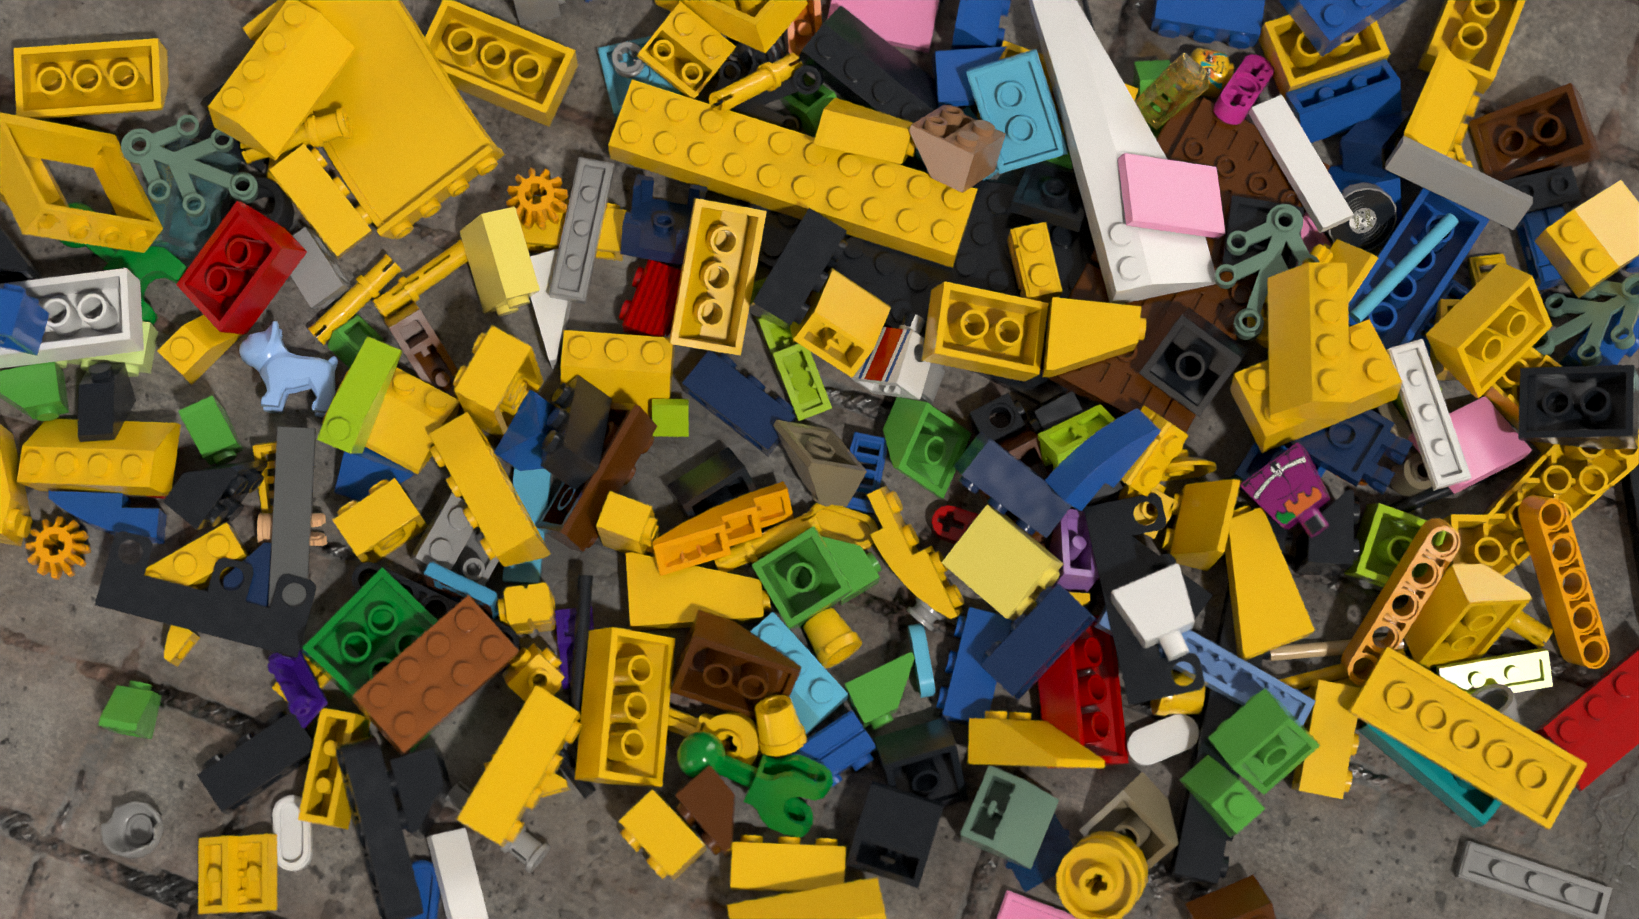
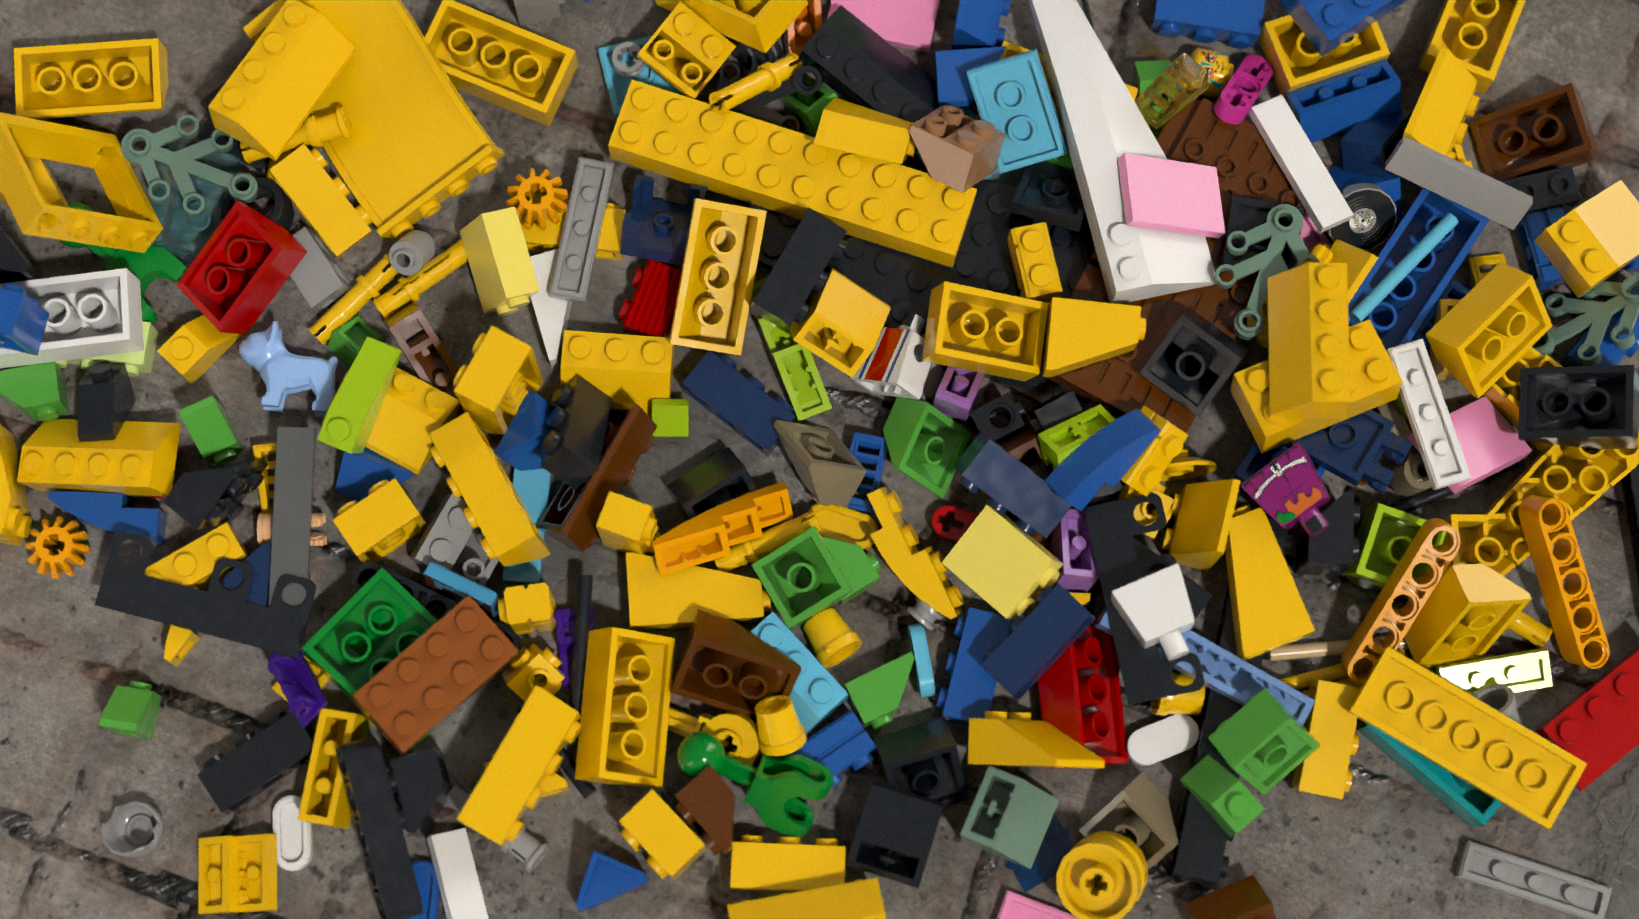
(412, 252): none -> light grey brick
(607, 880): none -> blue slope
(957, 392): none -> medium lavender slope

